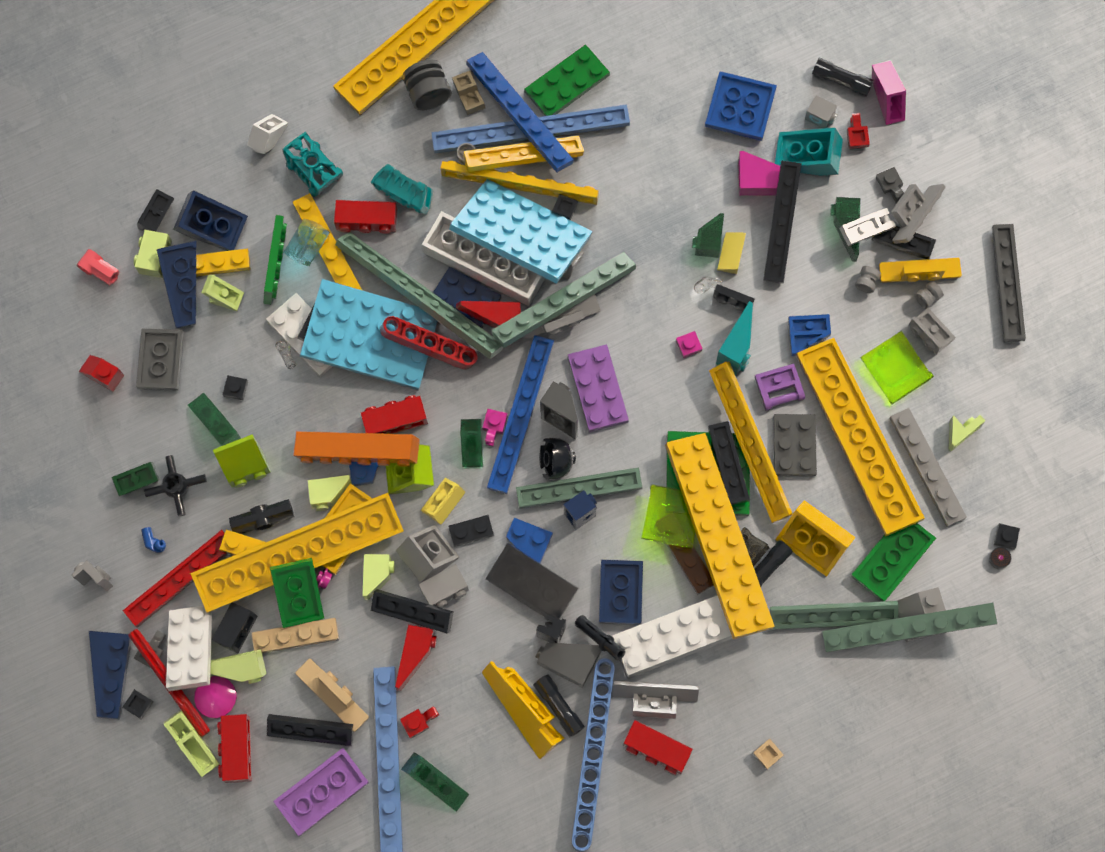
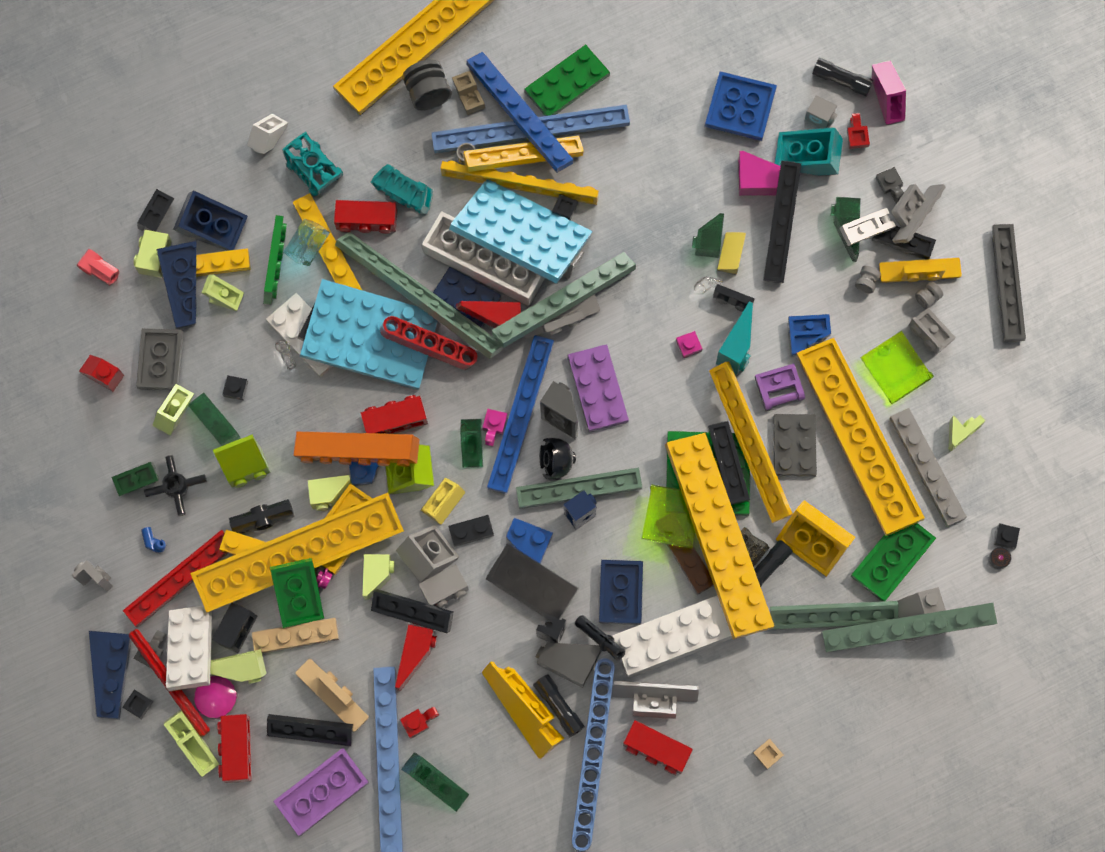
(172, 409): none -> yellowish green slope

